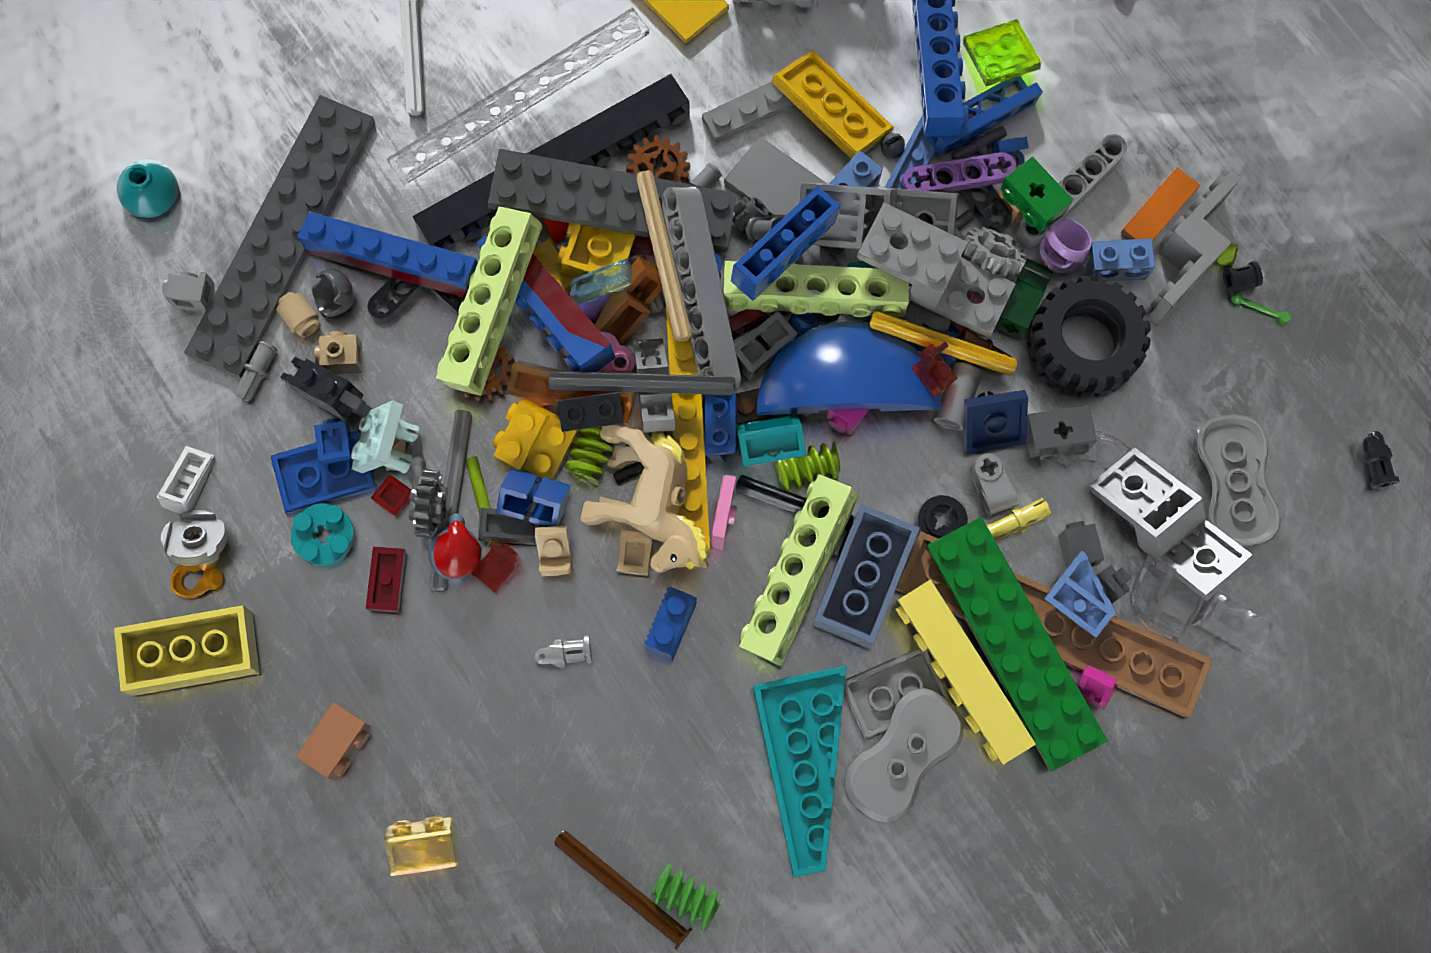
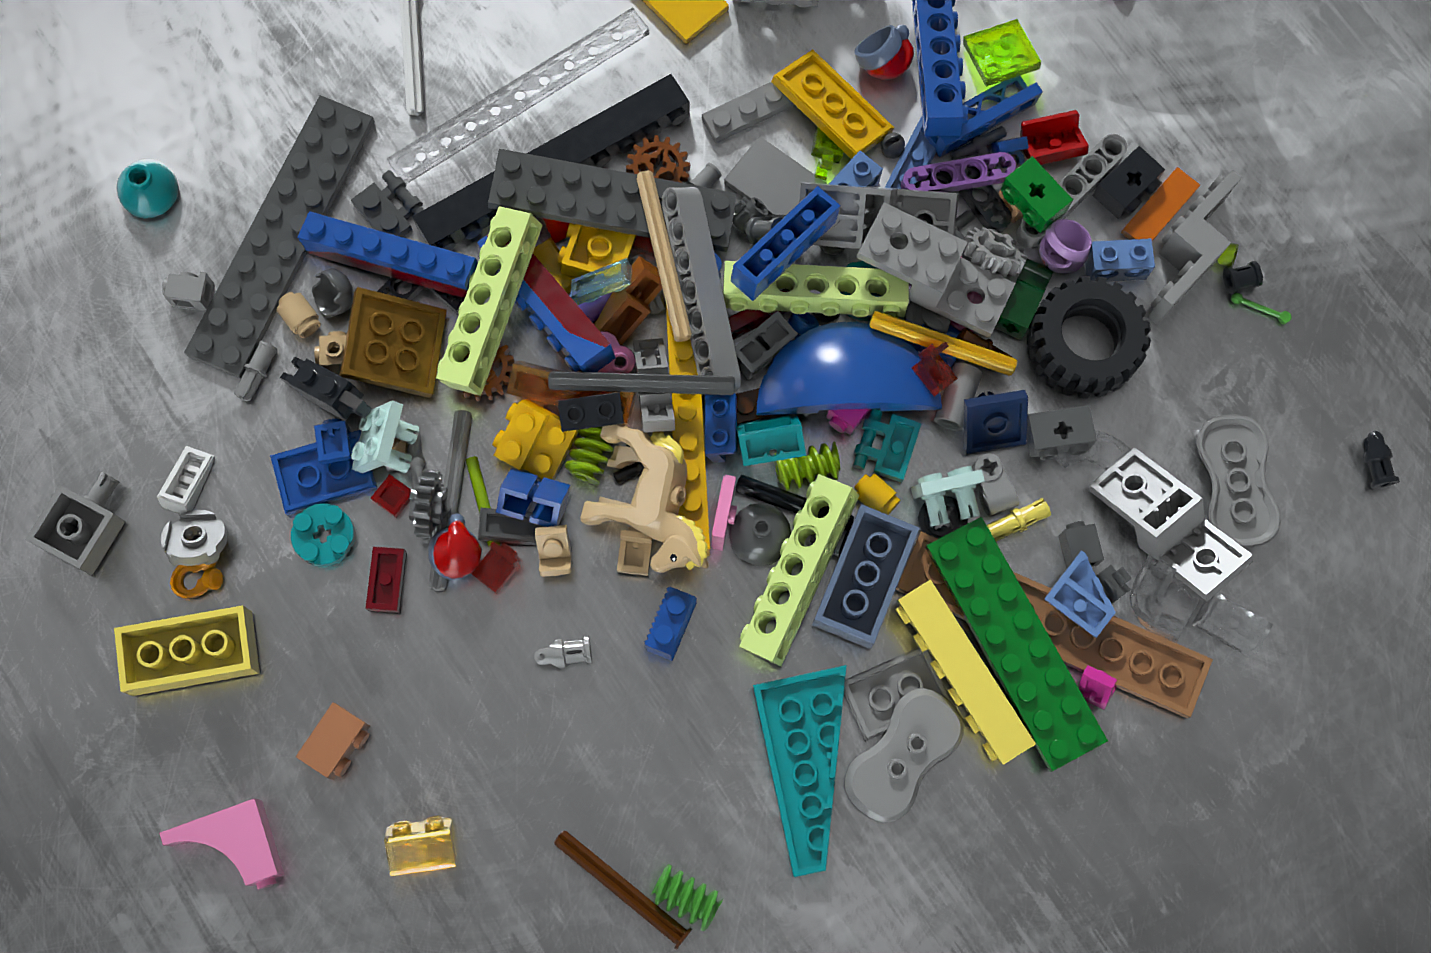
(70, 511): none -> light grey brick
(241, 835): none -> bright pink arch
(379, 210): none -> dark grey plate
(393, 342): none -> pearl gold plate
(759, 534): none -> dark grey cylinder
(827, 153): none -> clear neon green plate
(876, 494): none -> yellow brick
(886, 52): none -> sand blue piece
(896, 447): none -> teal plate
(959, 481): none -> light aqua plate
(1054, 137): none -> red bracket
(1137, 169): none -> black brick

